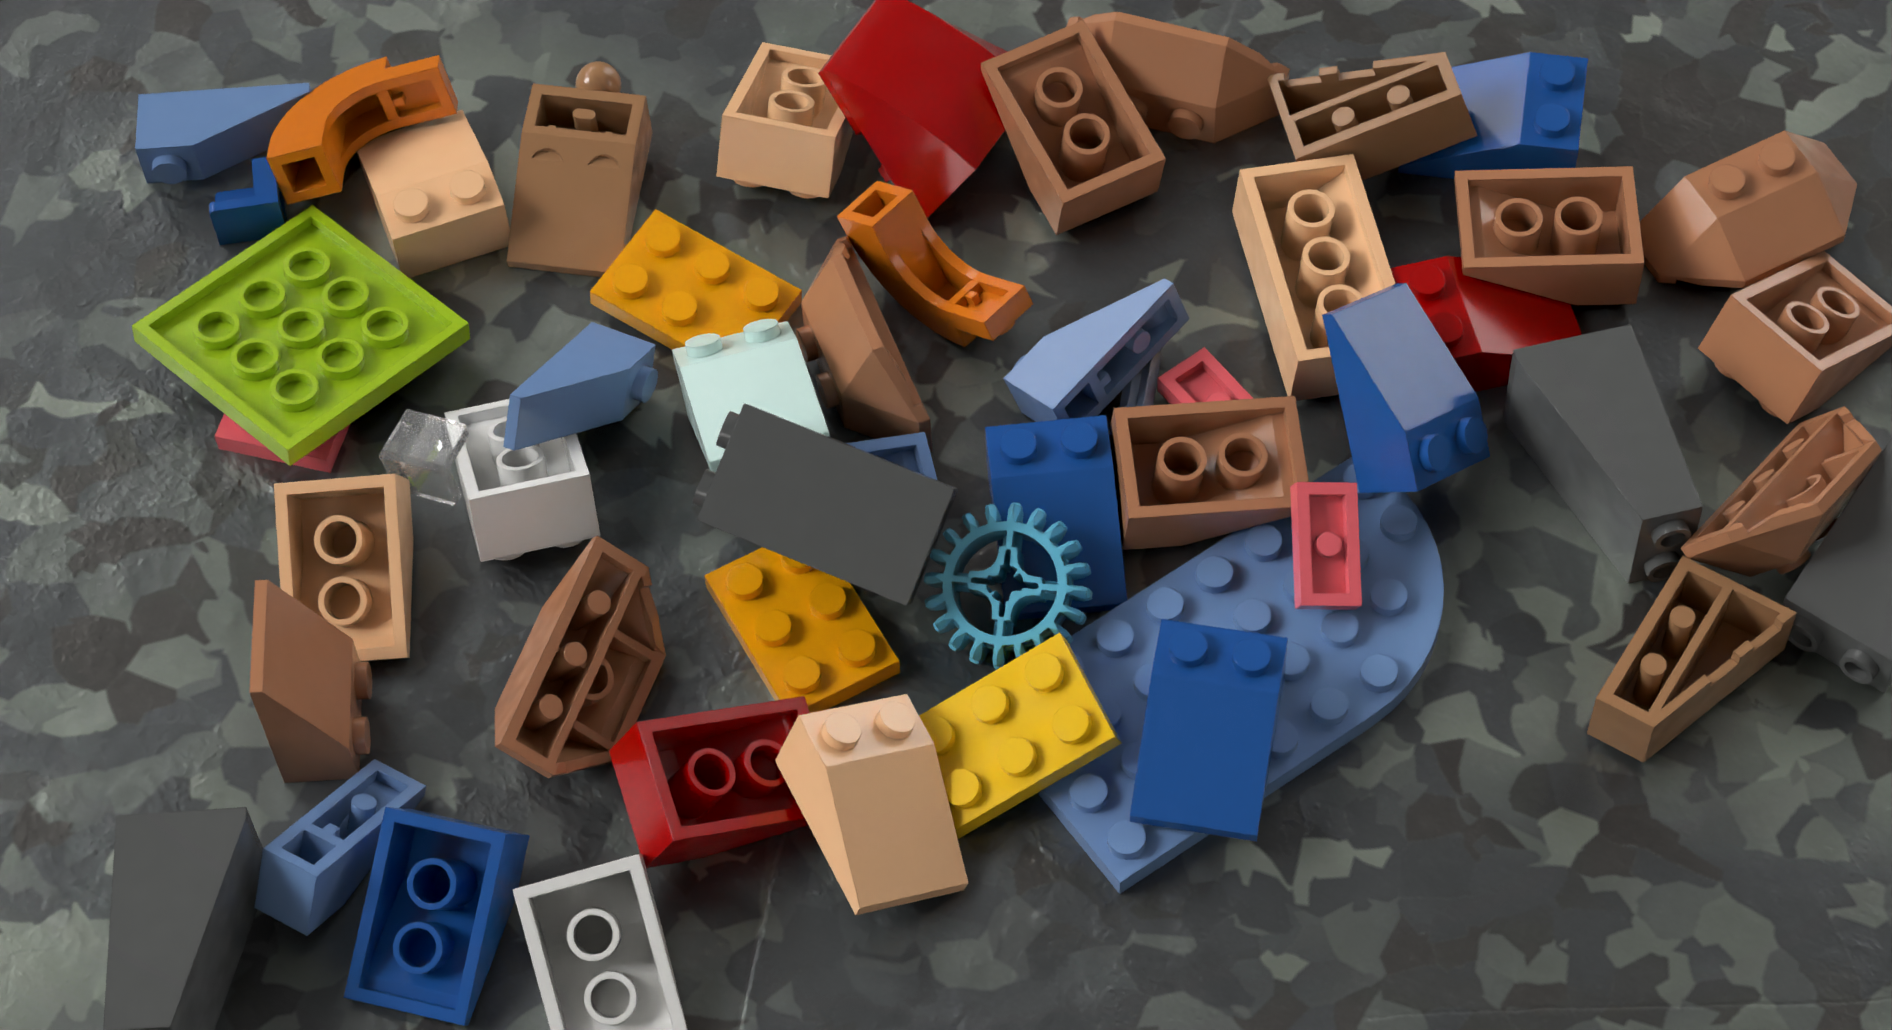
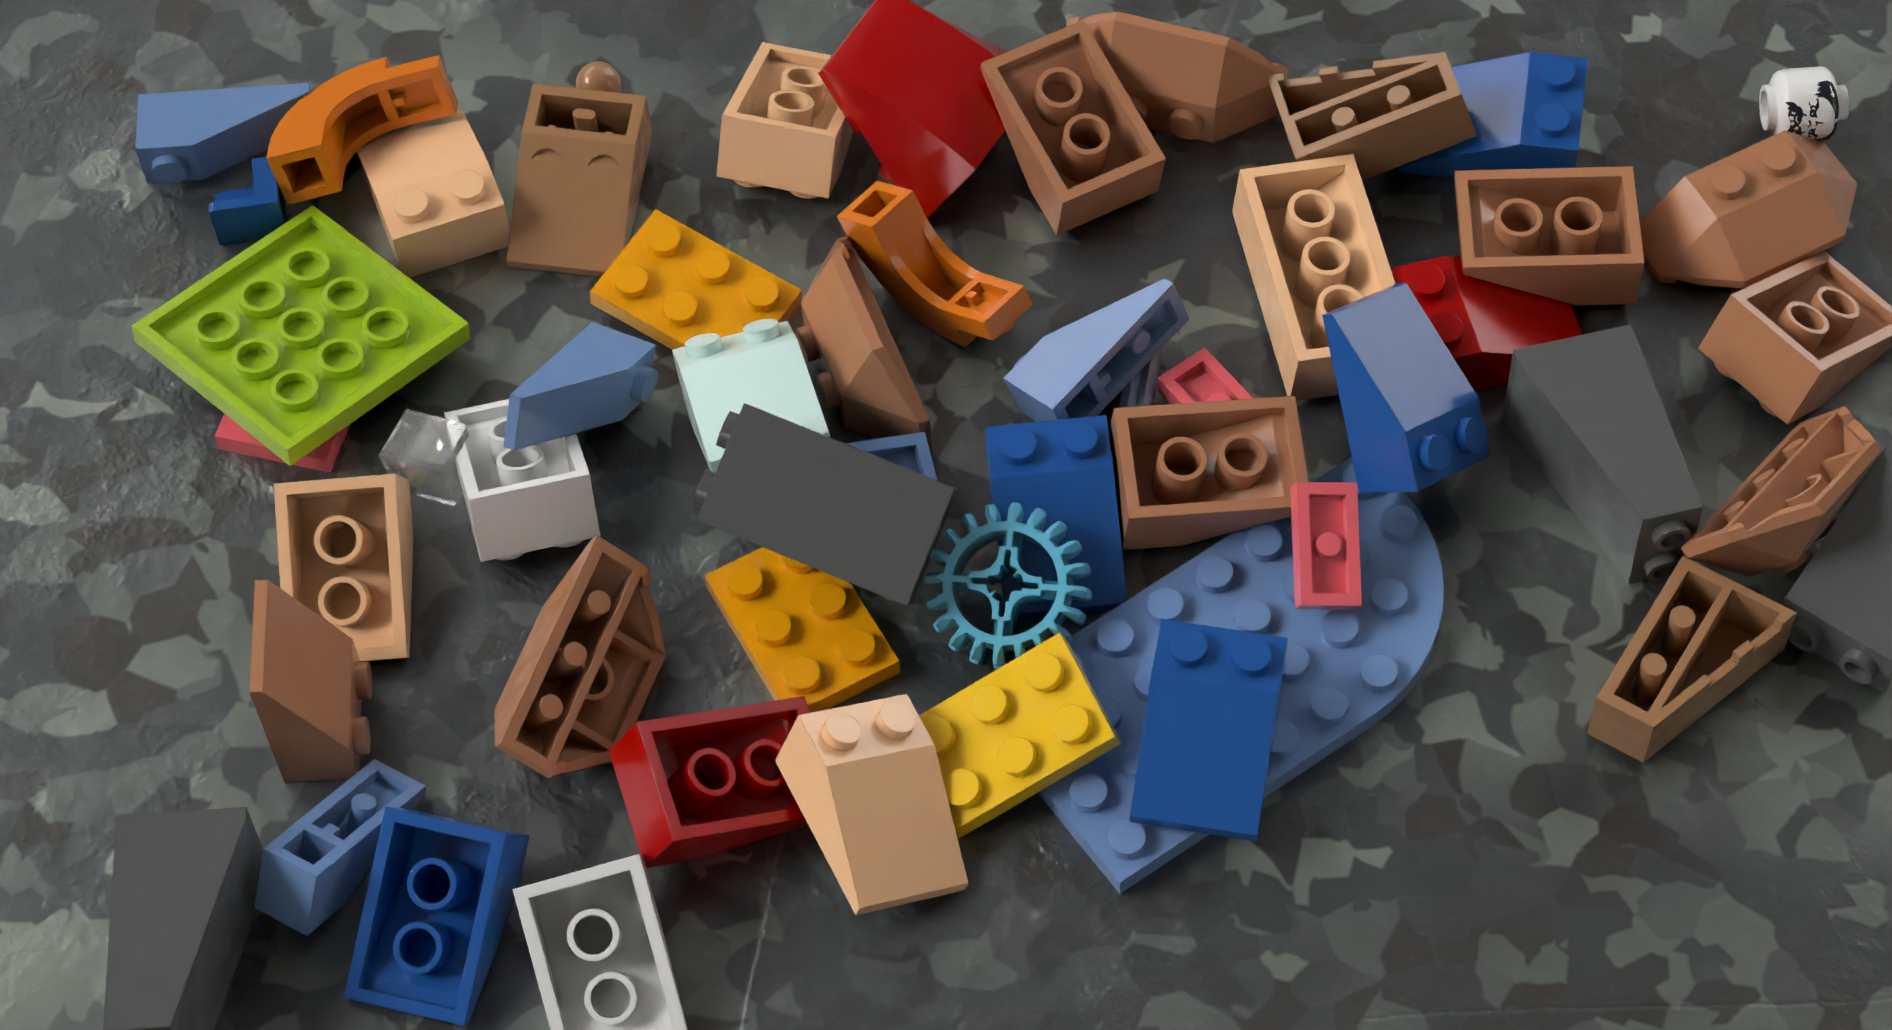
(1803, 103): none -> white head

